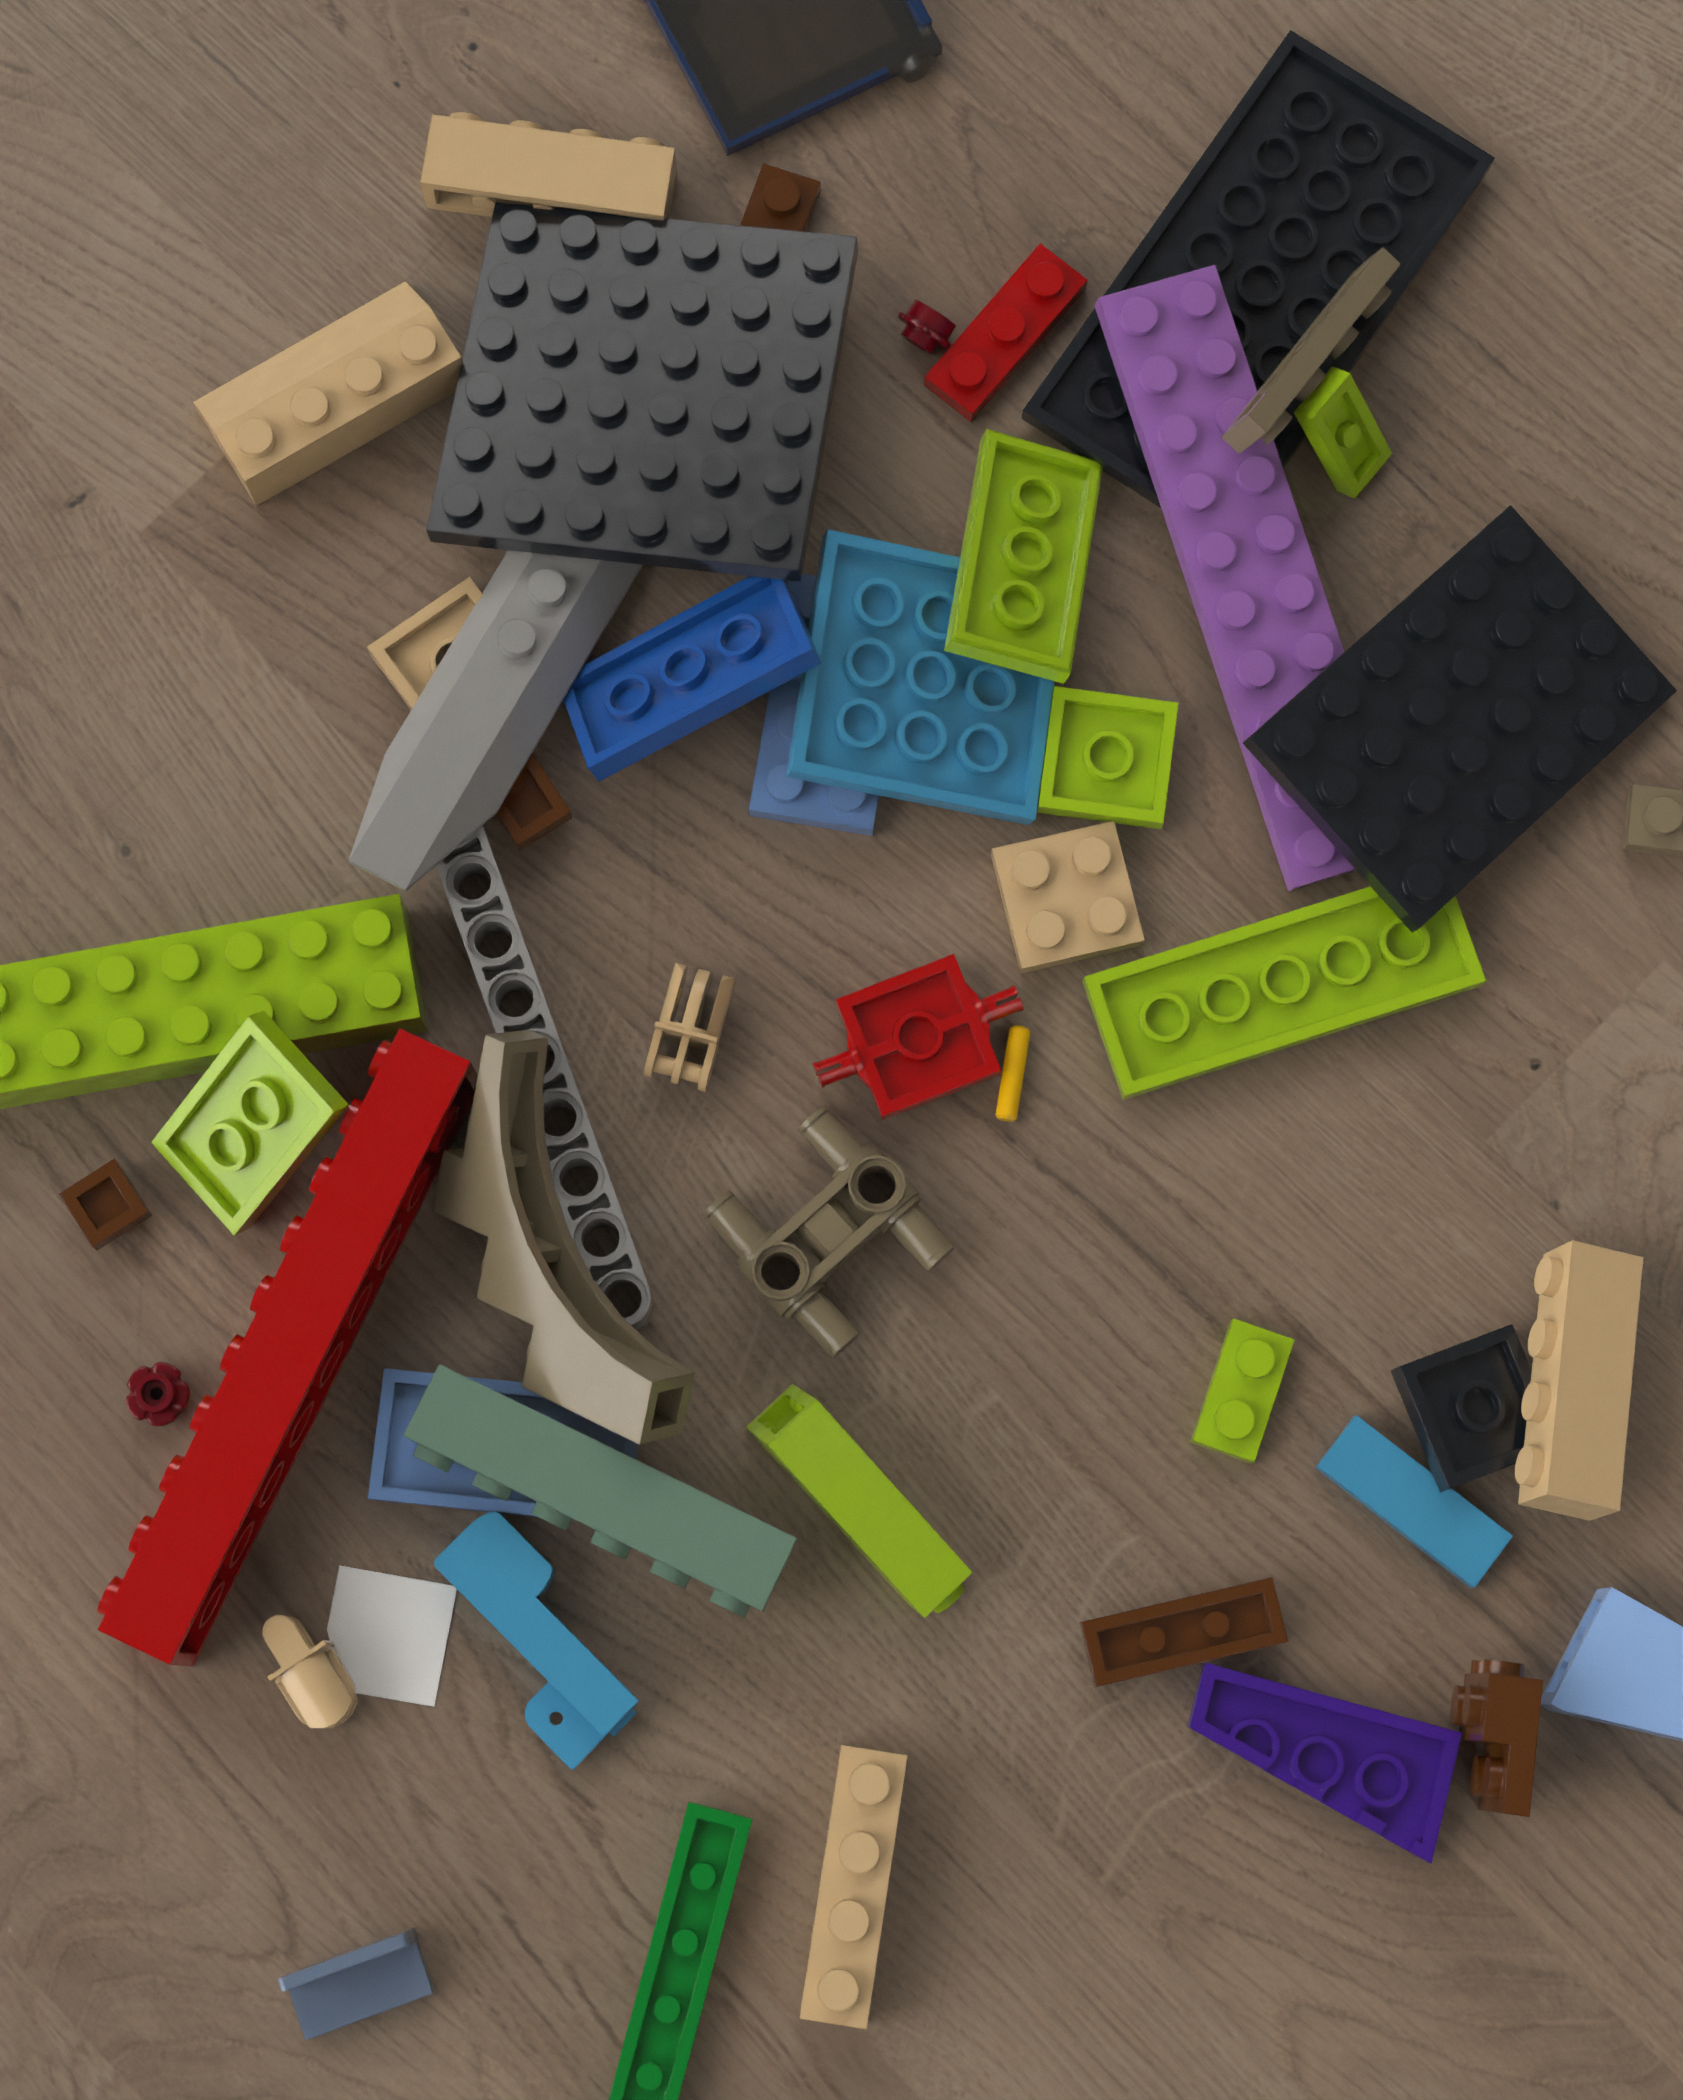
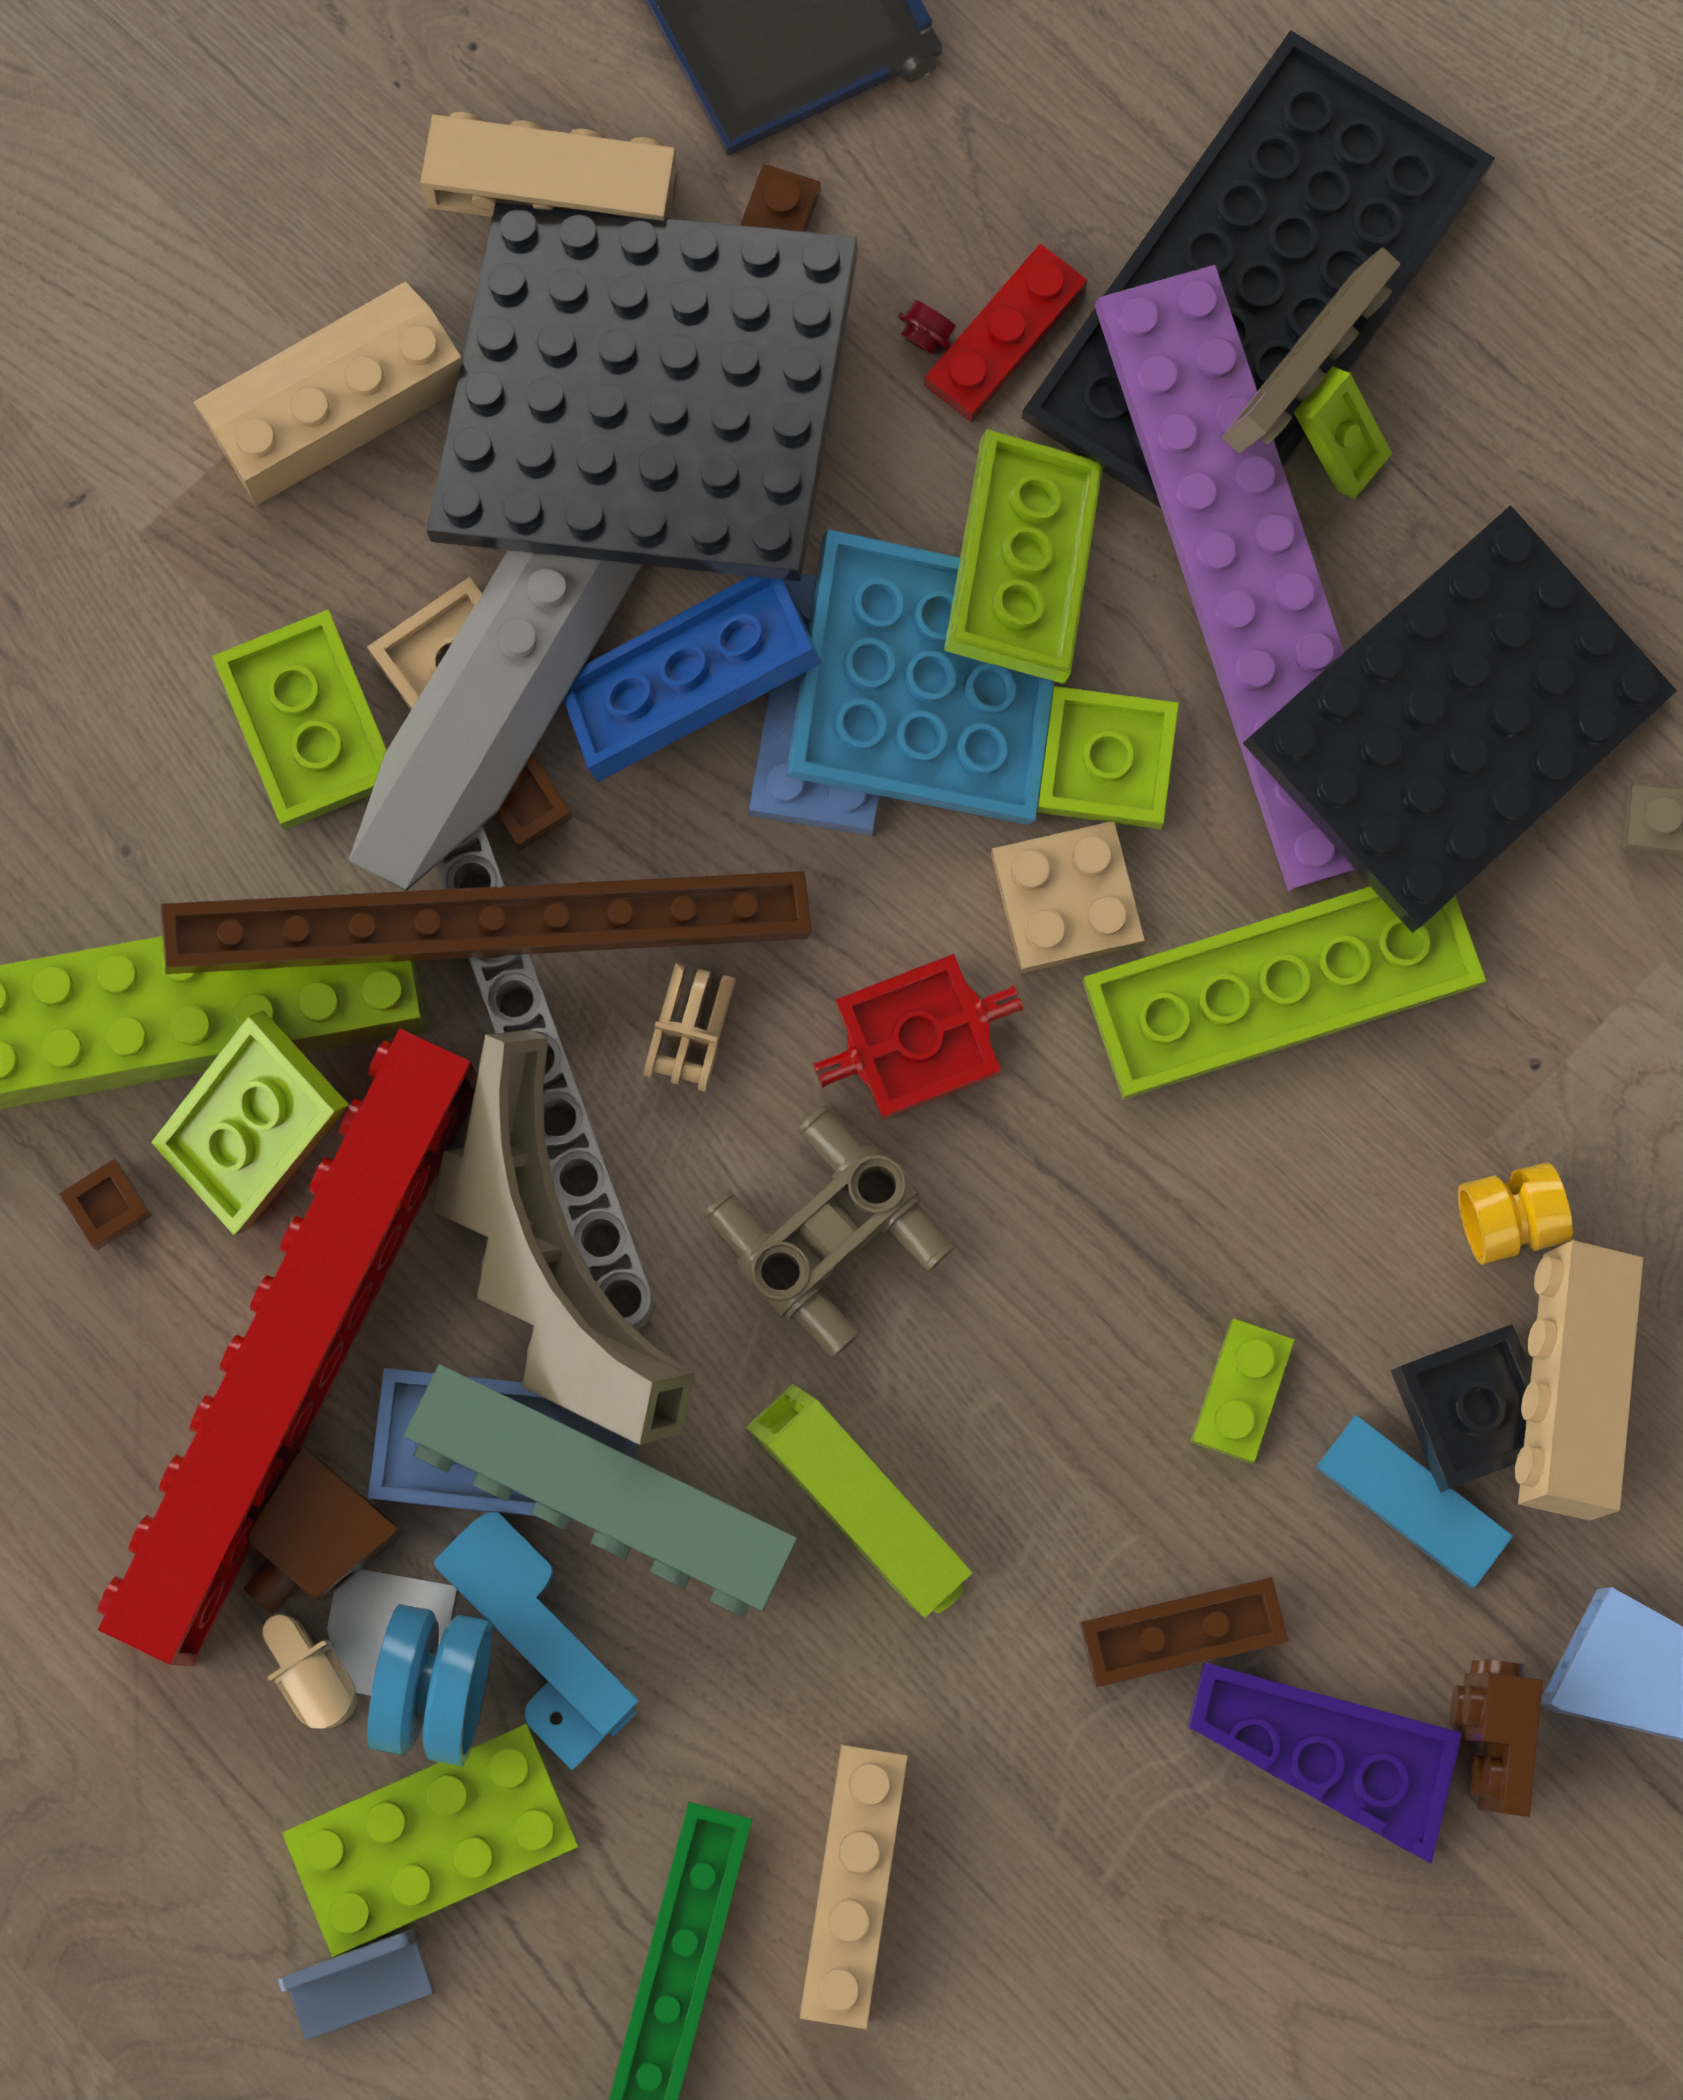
(174, 1399): dark red plate -> none
(303, 718): none -> lime plate
(315, 1534): none -> reddish brown torso
(429, 1685): none -> dark azure wheel
(430, 1840): none -> lime plate
(483, 922): none -> reddish brown plate
(1012, 1073): yellow piece -> none
(1523, 1211): none -> yellow wheel

